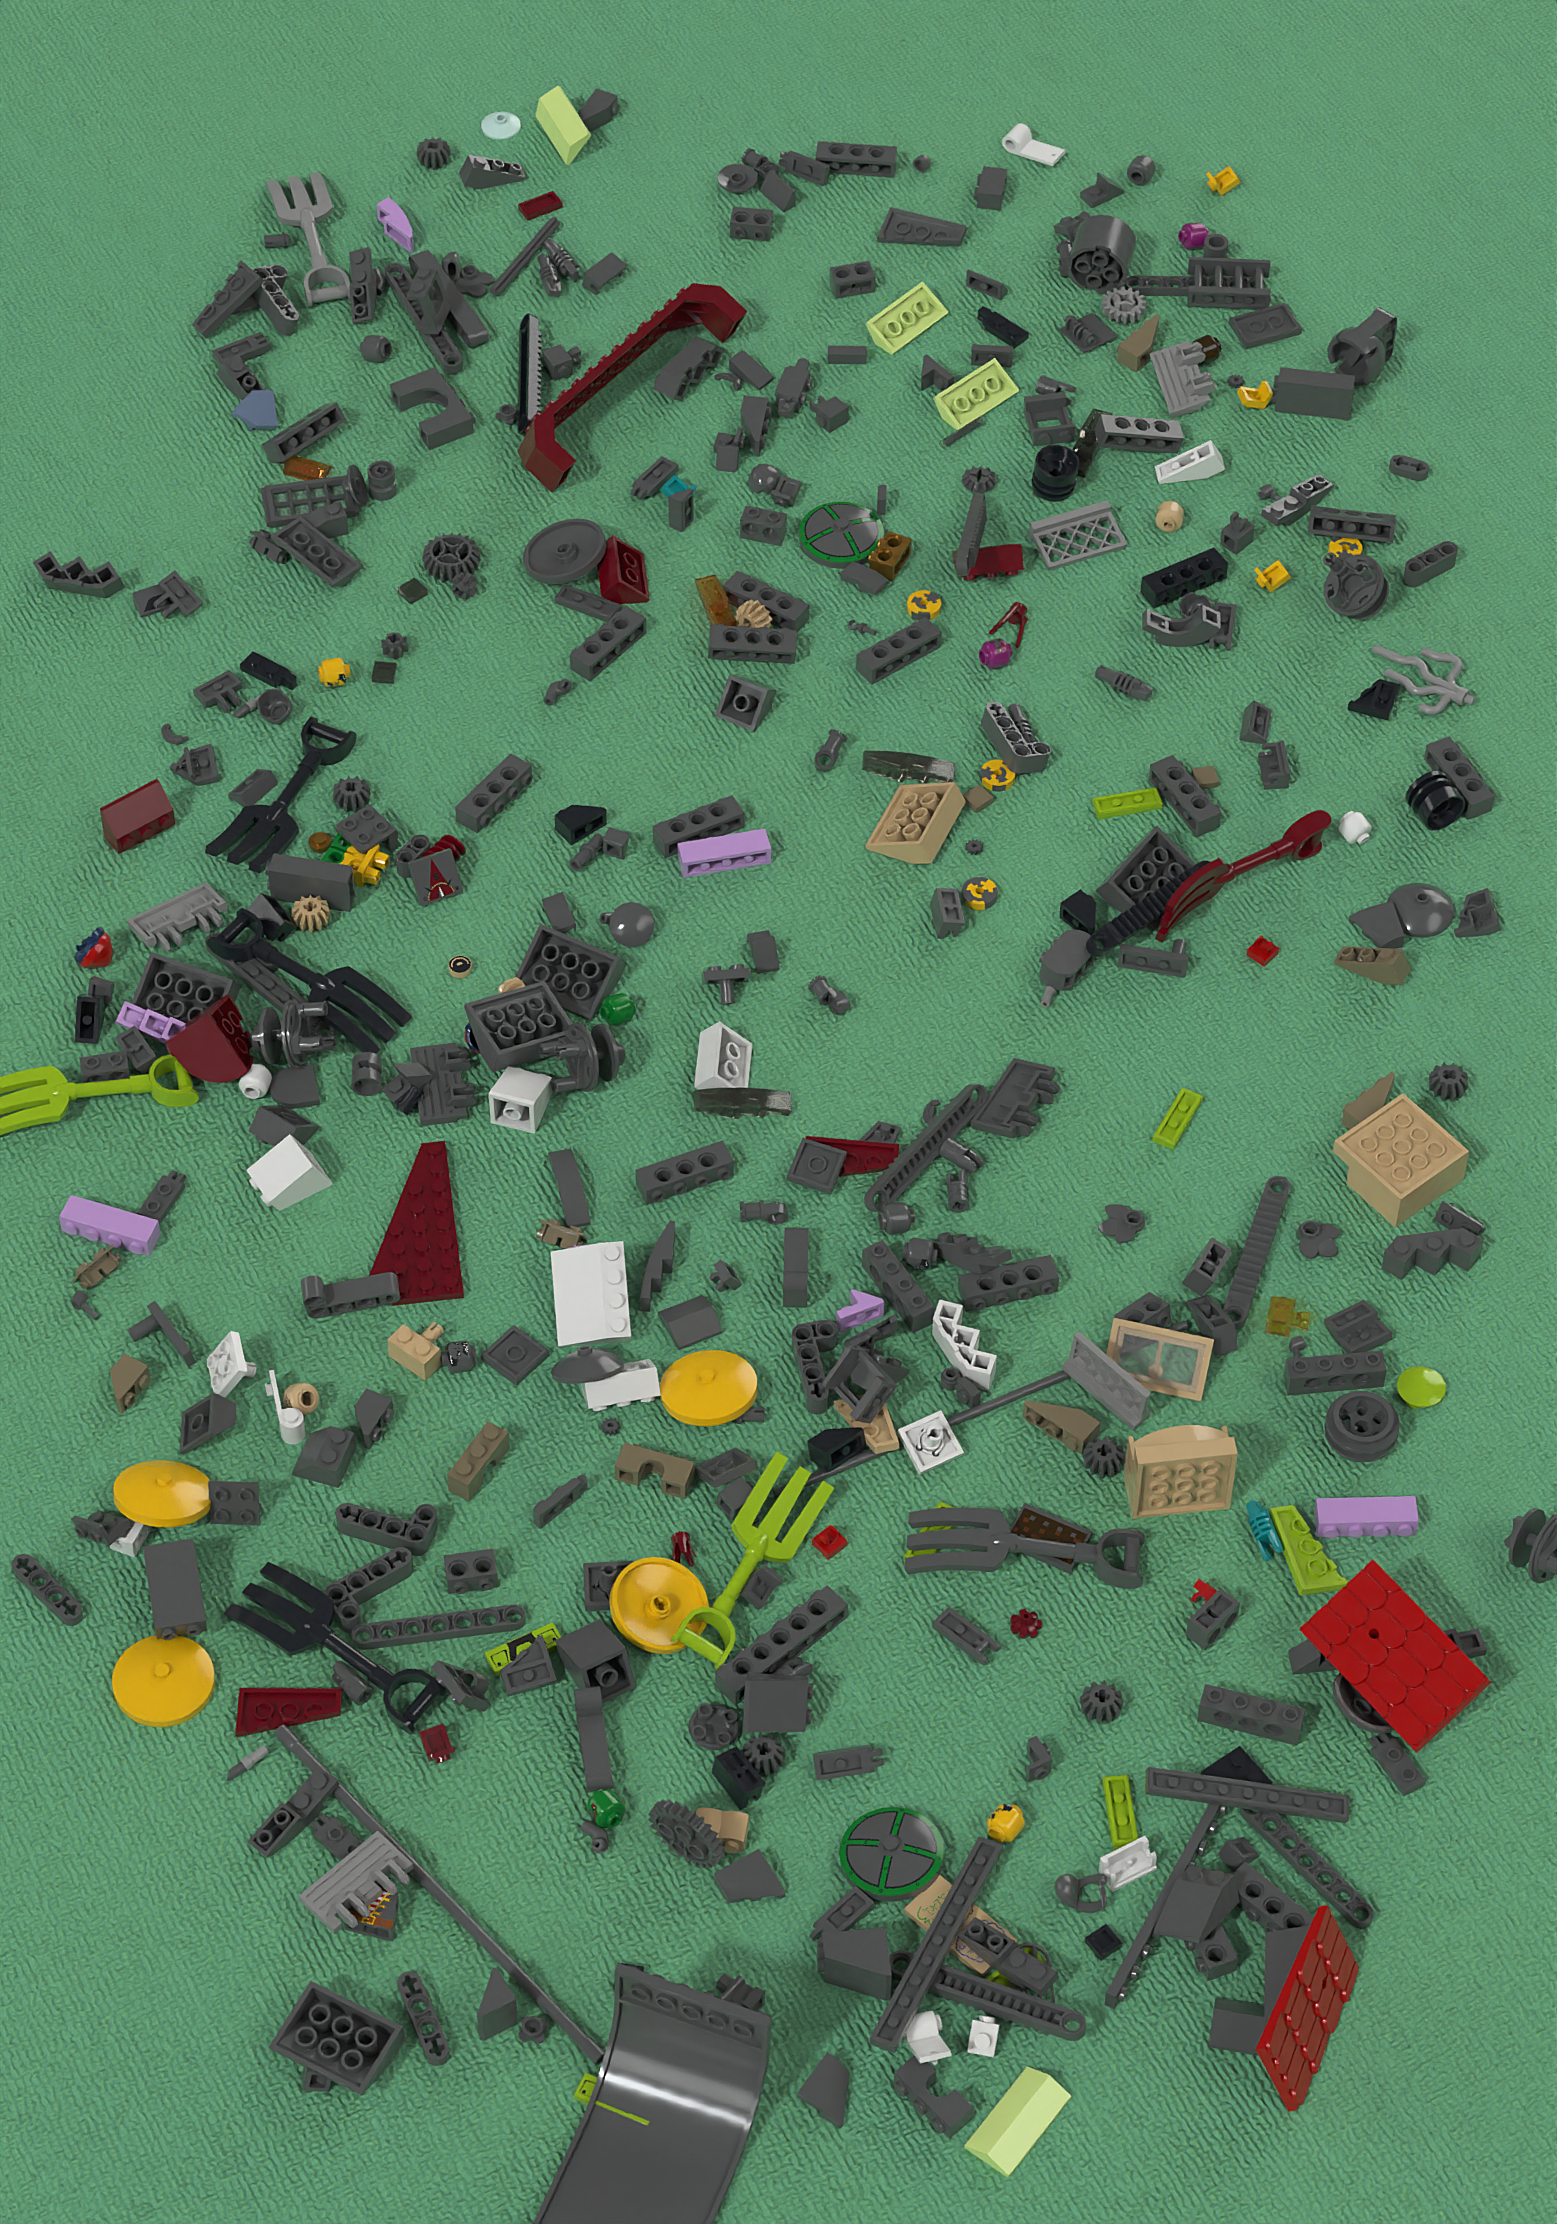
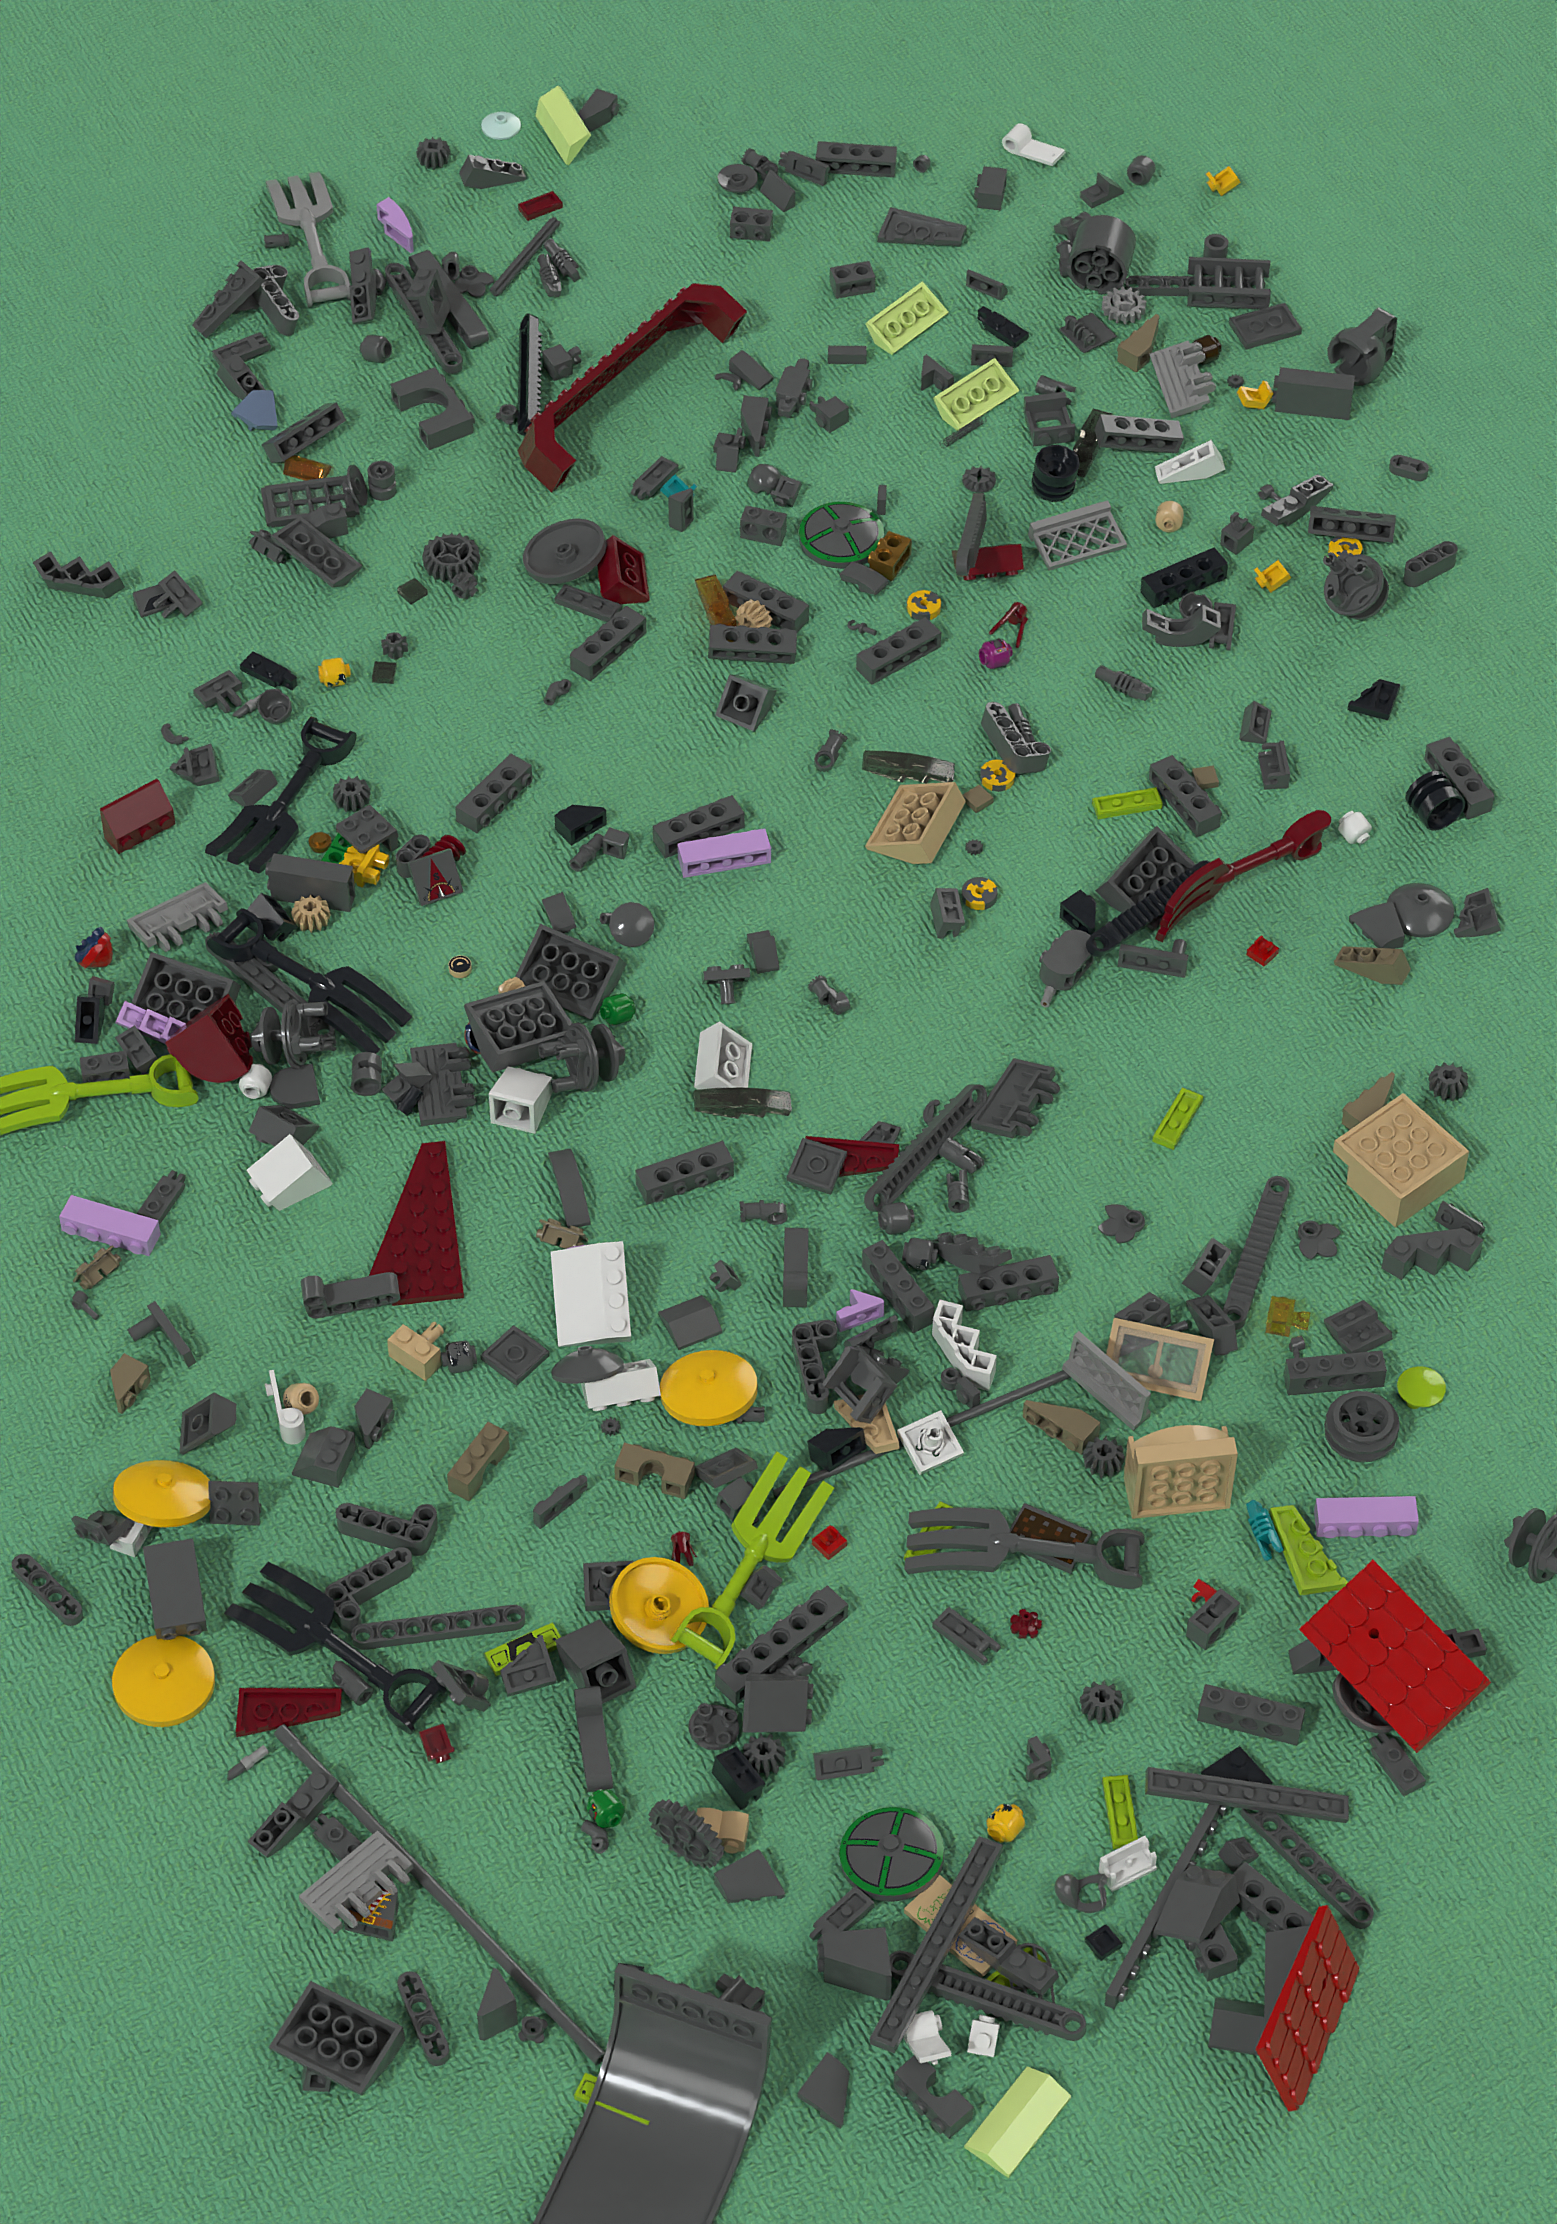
(228, 1365): white plate -> none
(470, 1566): dark grey brick -> none
(603, 272): dark grey hinge -> none
(659, 1262): dark grey slope -> none
(687, 367): dark grey brick -> none
(1193, 235): magenta head -> none
(1447, 688): light grey plant -> none

